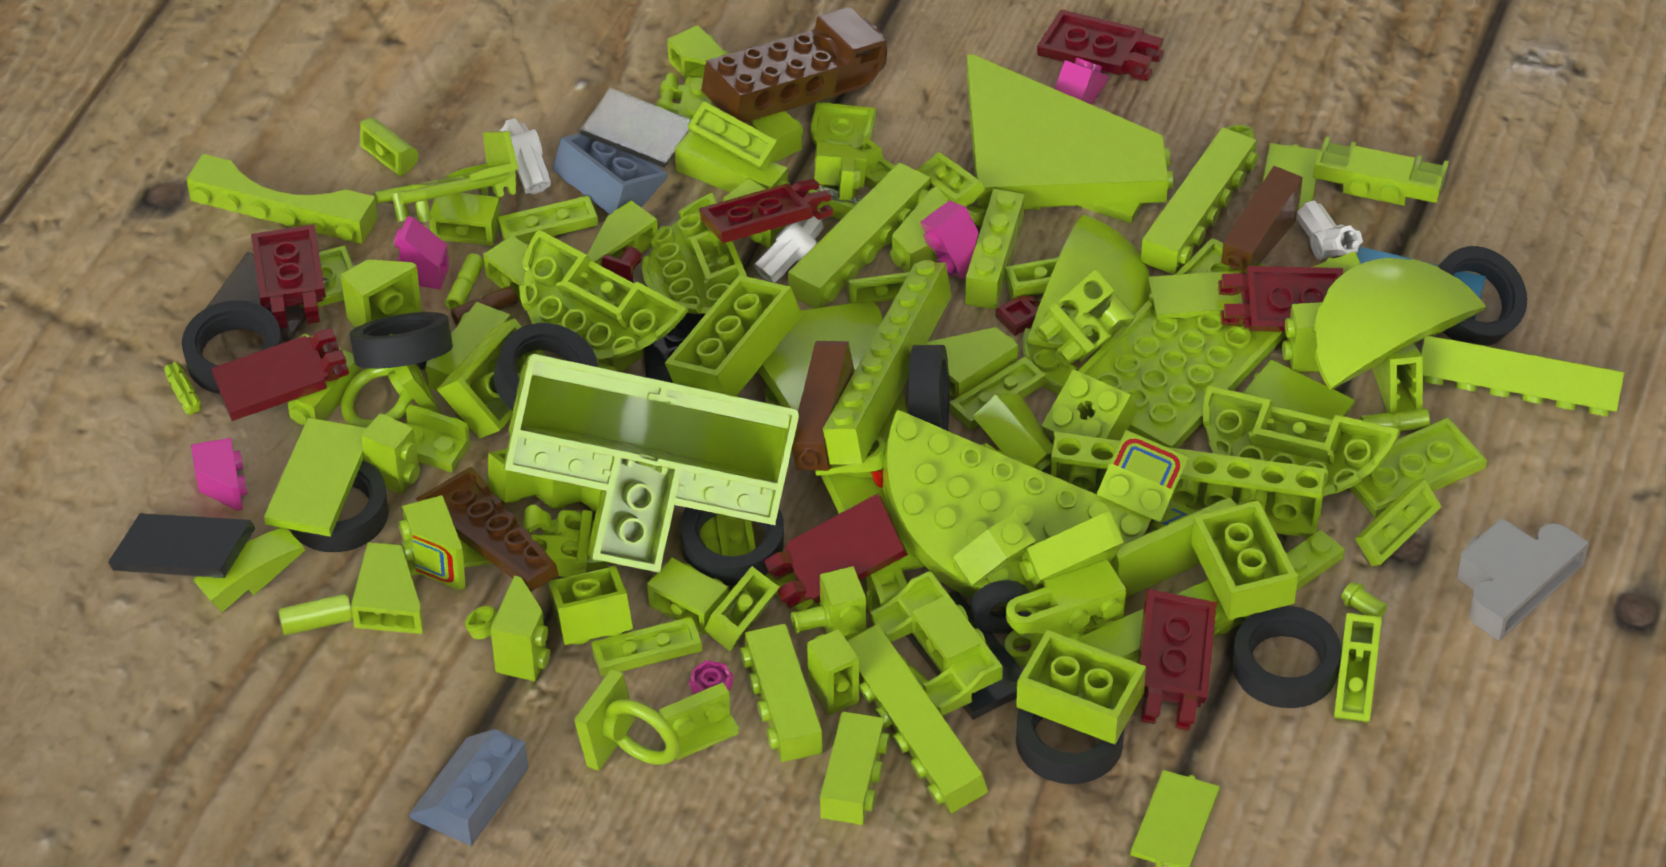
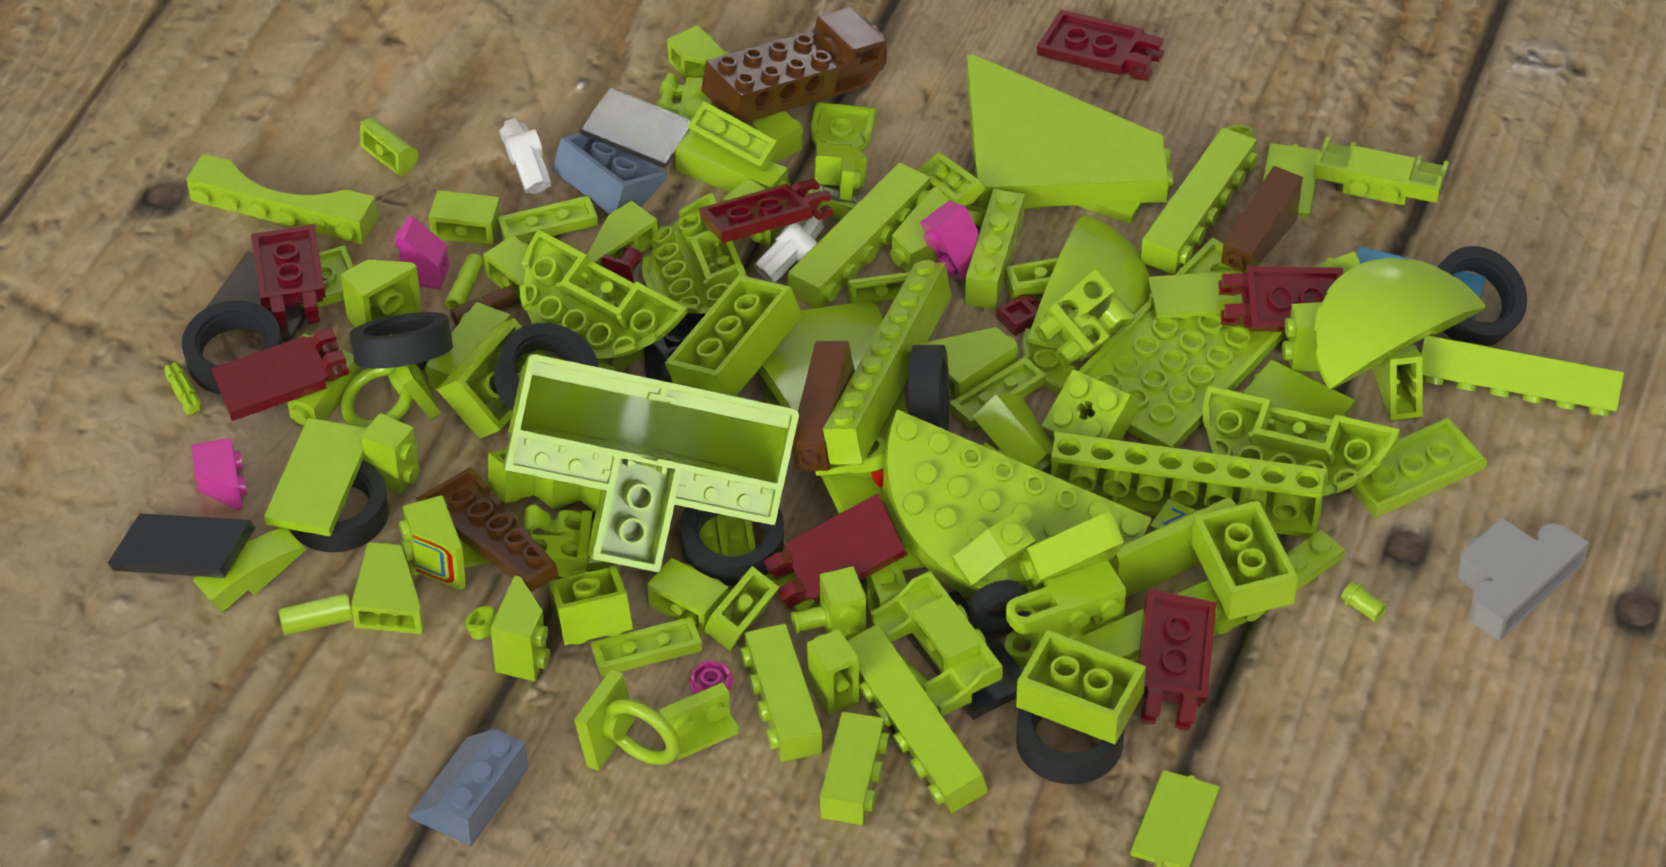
(438, 438): lime bracket -> none
(496, 173): lime hand -> none
(876, 166): lime slope -> none
(1081, 80): dark pink slope -> none
(1143, 476): lime slope -> none
(1286, 691): black tyre -> none
(1325, 236): white piece -> none
(1357, 667): lime slope -> none
(1398, 522): lime plate -> none
(1401, 420): lime piece -> none

